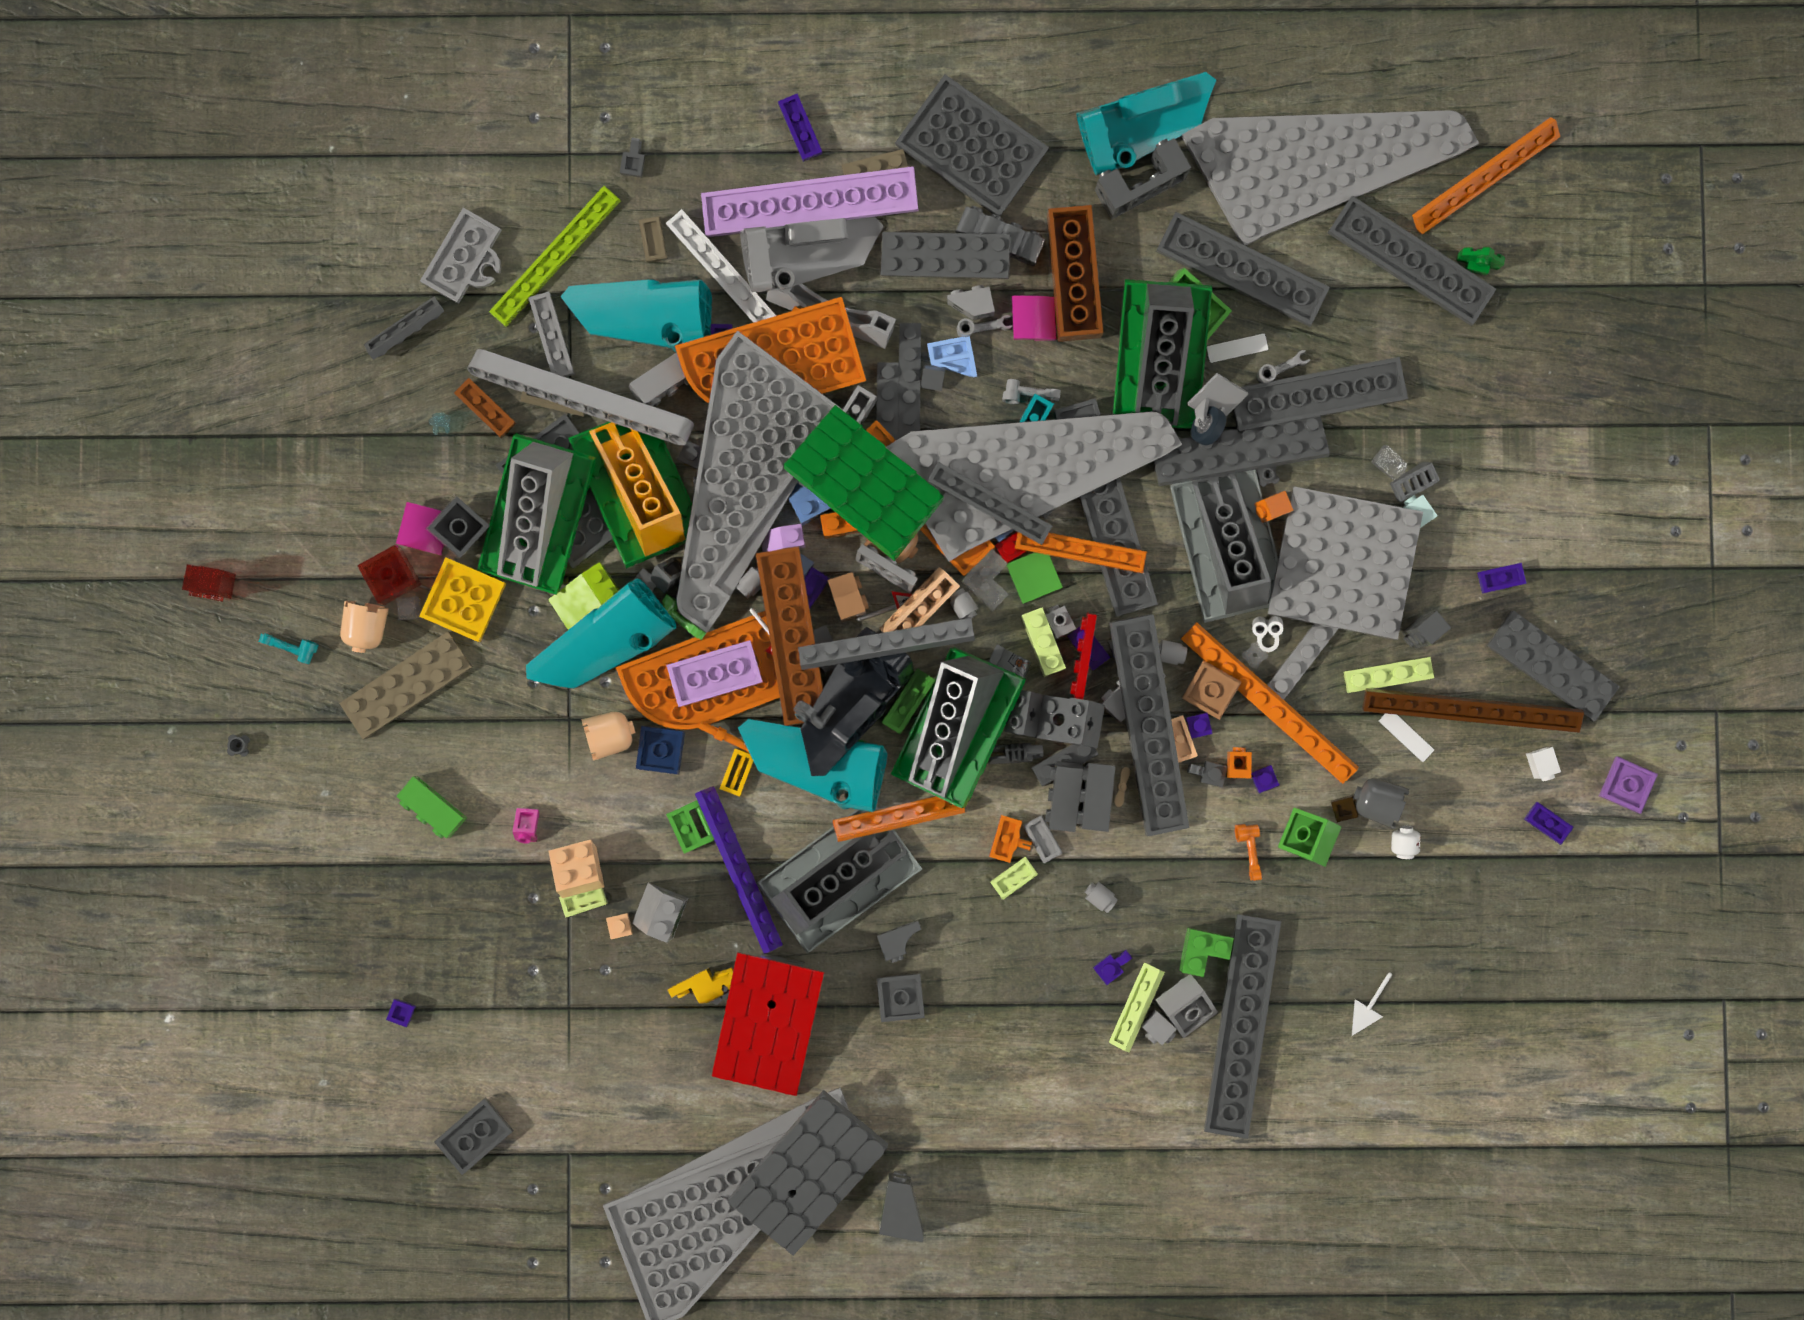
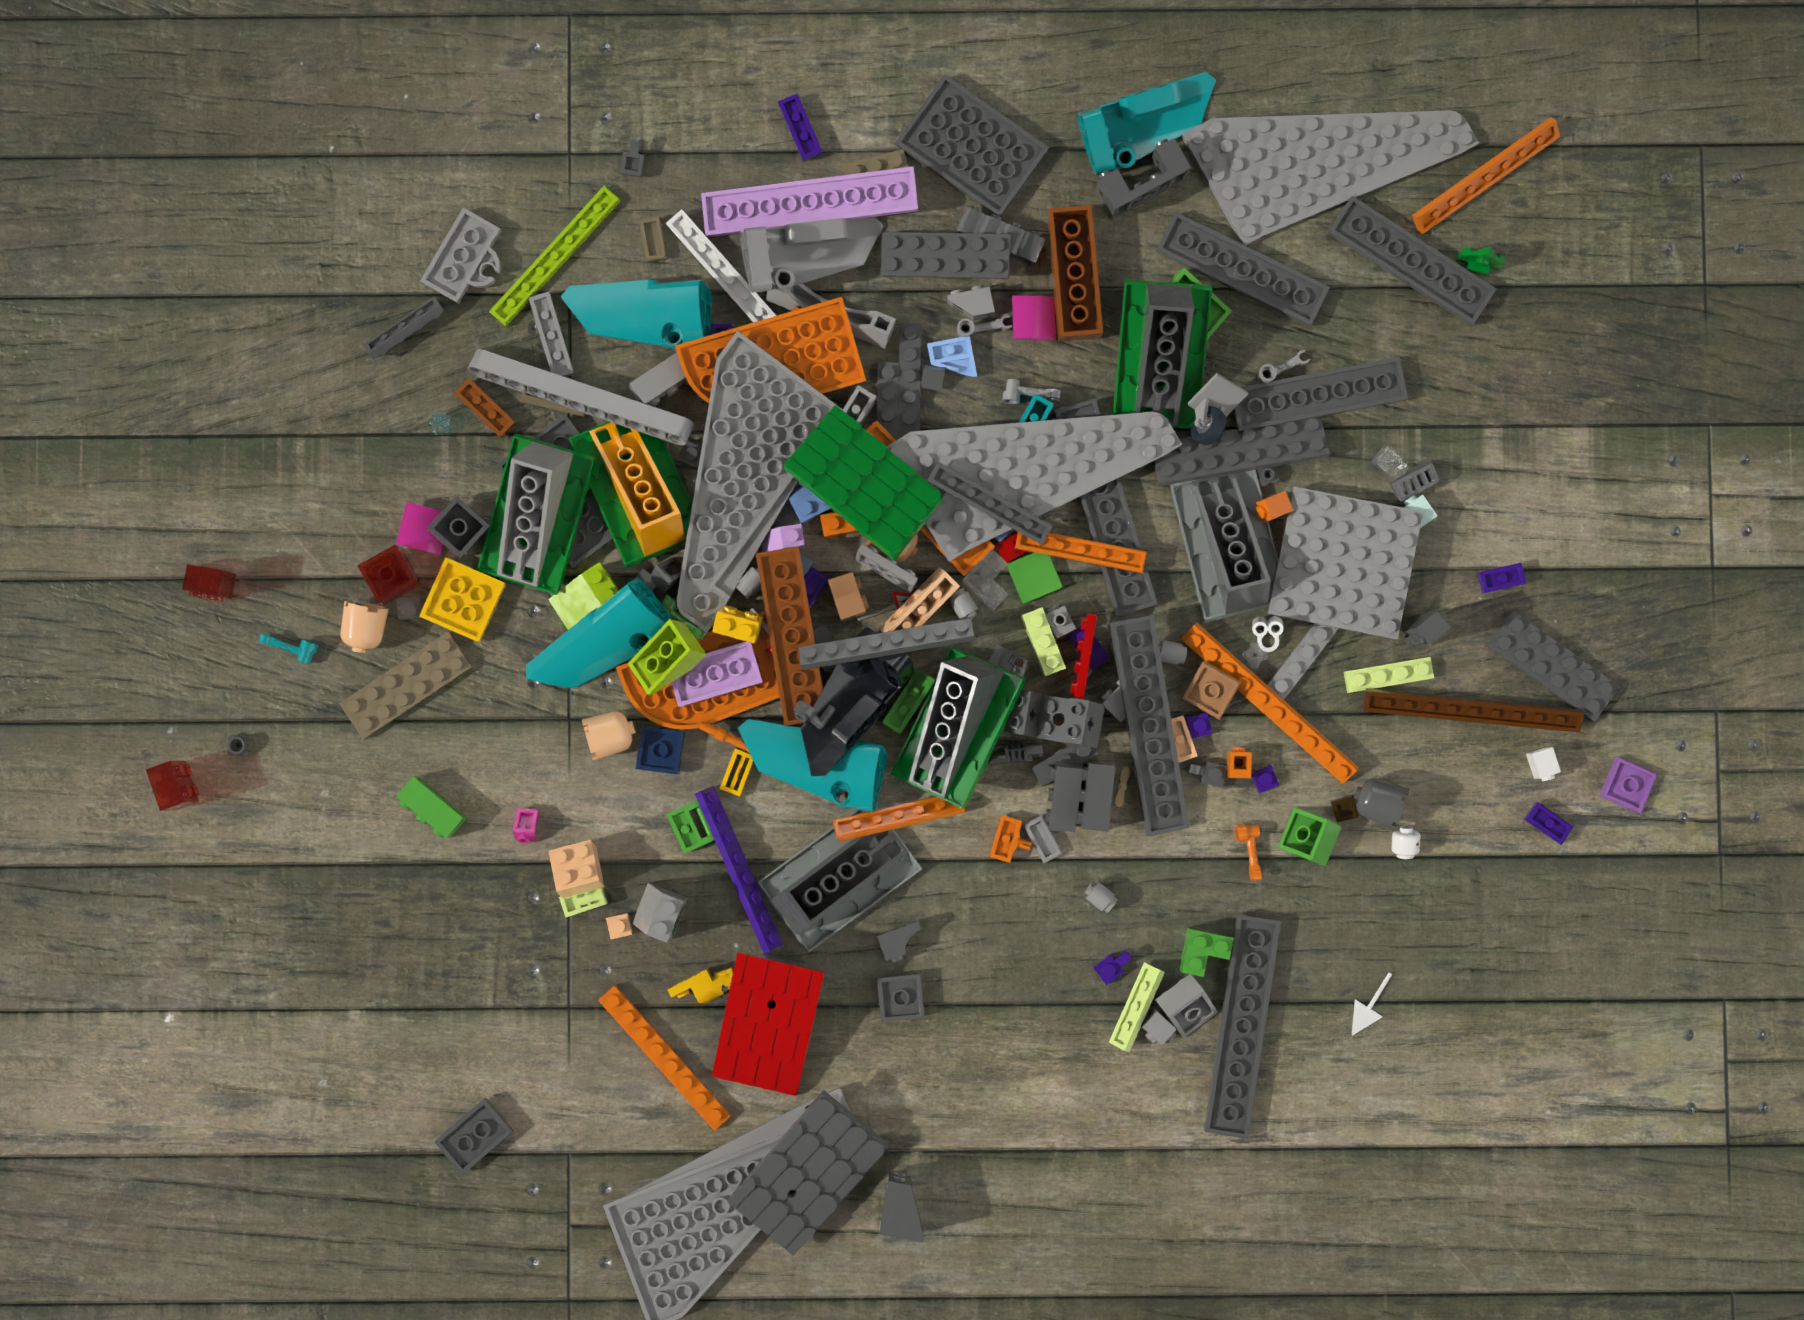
(173, 785): none -> clear red brick
(401, 1012): dark purple plate -> none
(664, 1057): none -> orange plate
(666, 656): none -> lime slope
(738, 624): none -> yellow brick
(1014, 878): yellowish green plate -> none
(1237, 348): white sticker -> none
(1407, 736): white sticker -> none

